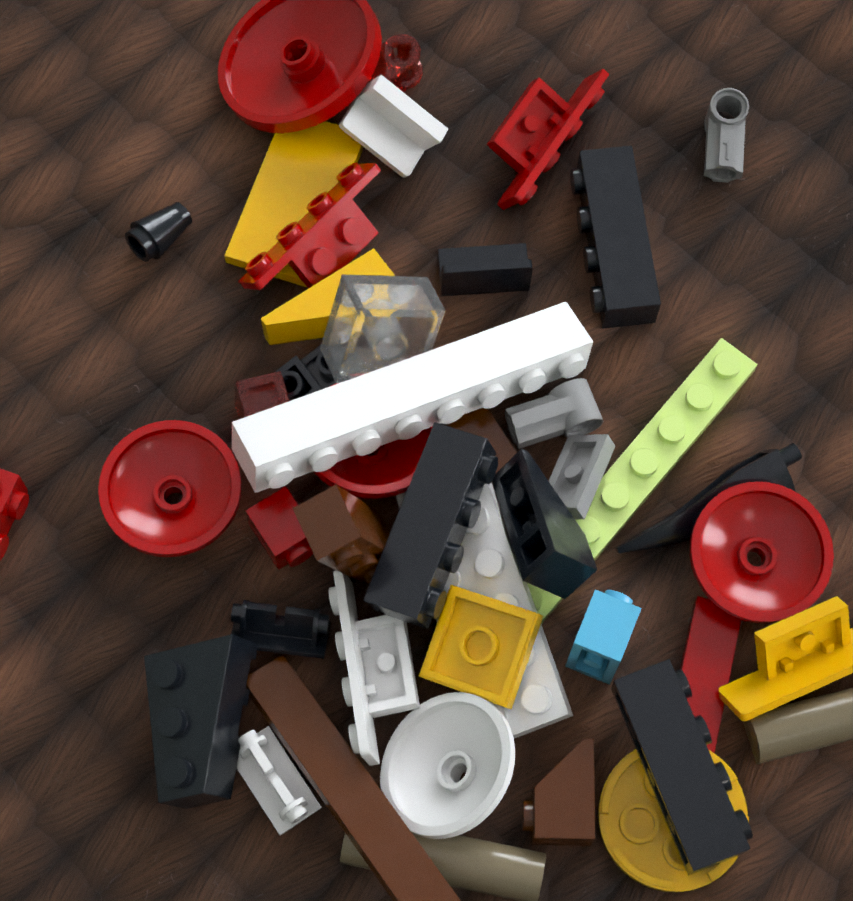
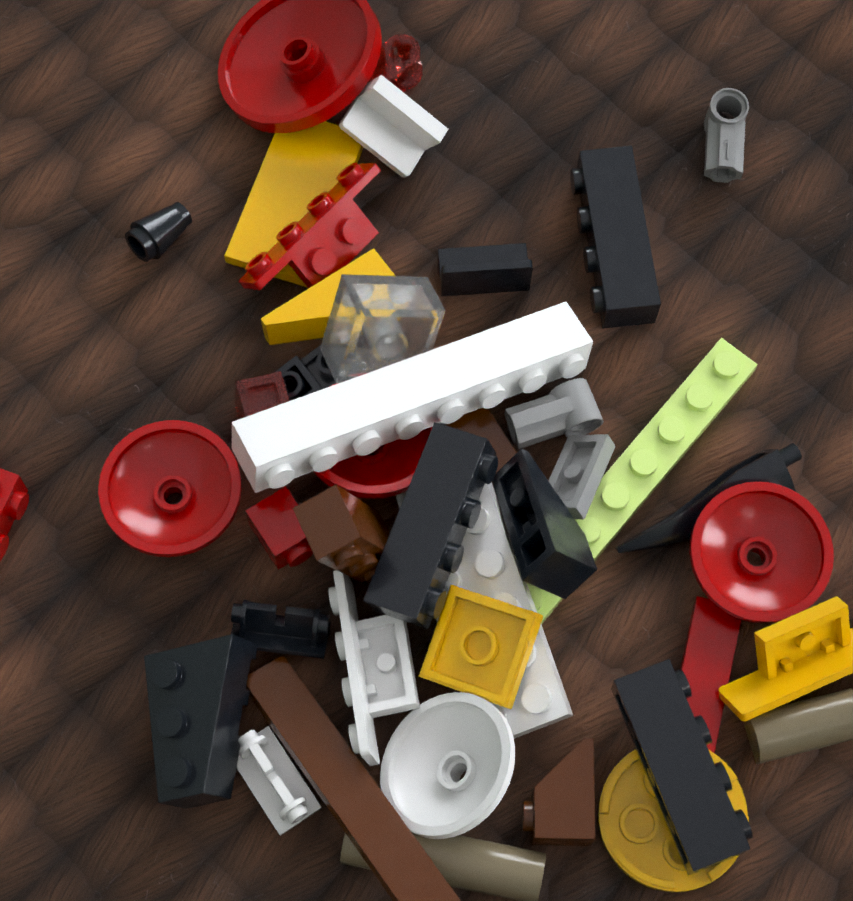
(536, 130): red bracket -> none
(603, 635): medium azure brick -> none

